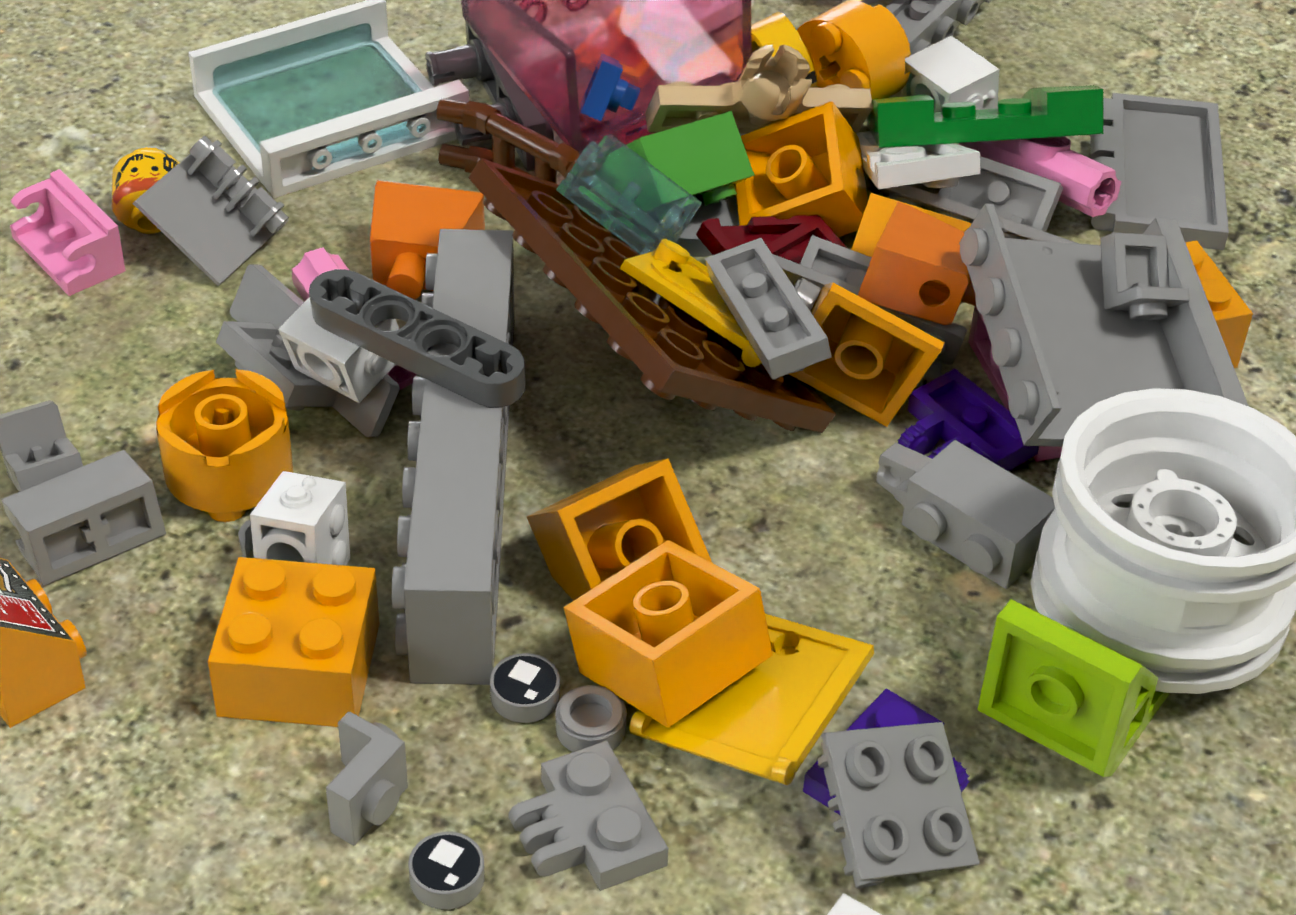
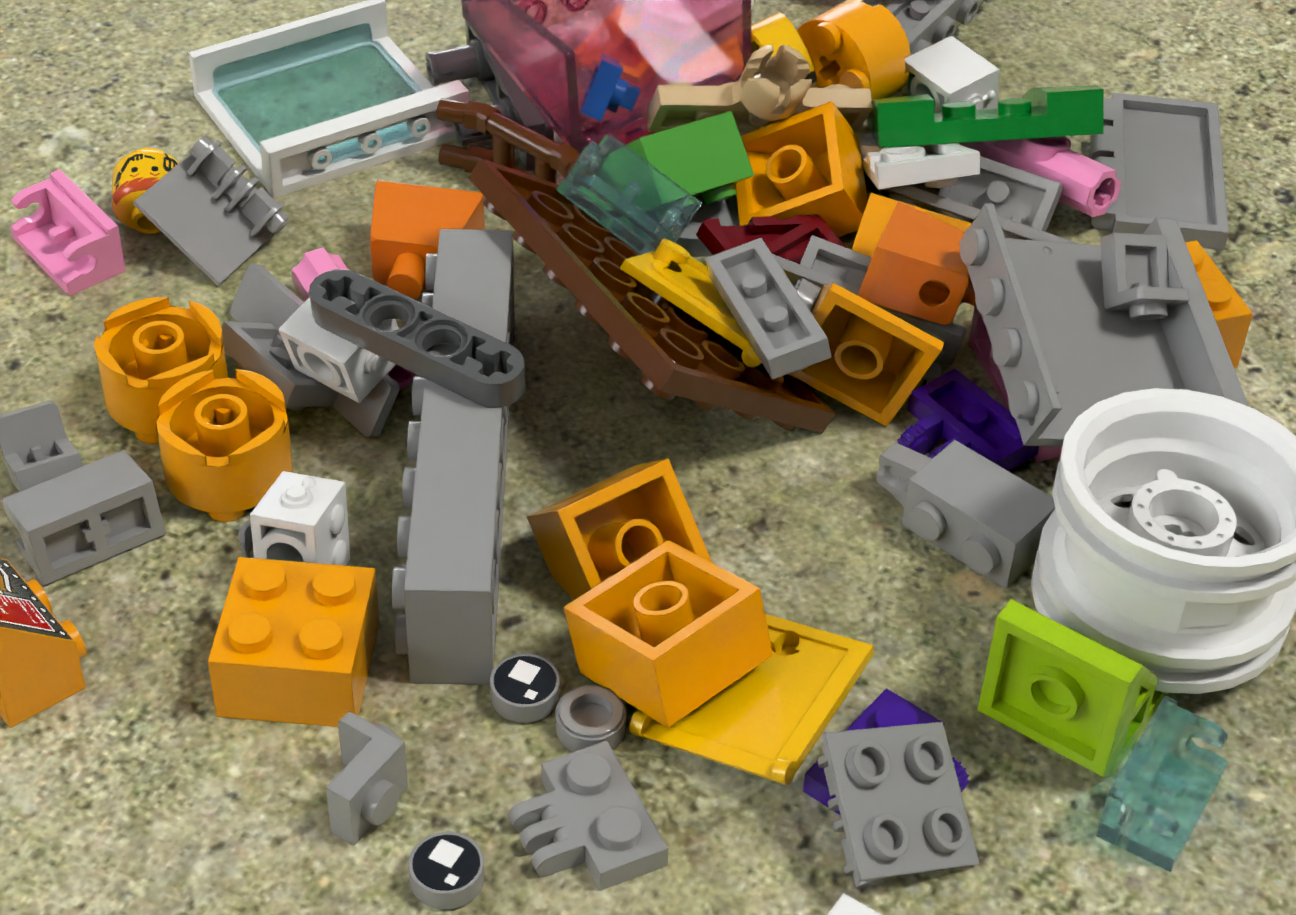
(148, 351): none -> light orange brick
(1164, 786): none -> clear light blue hinge

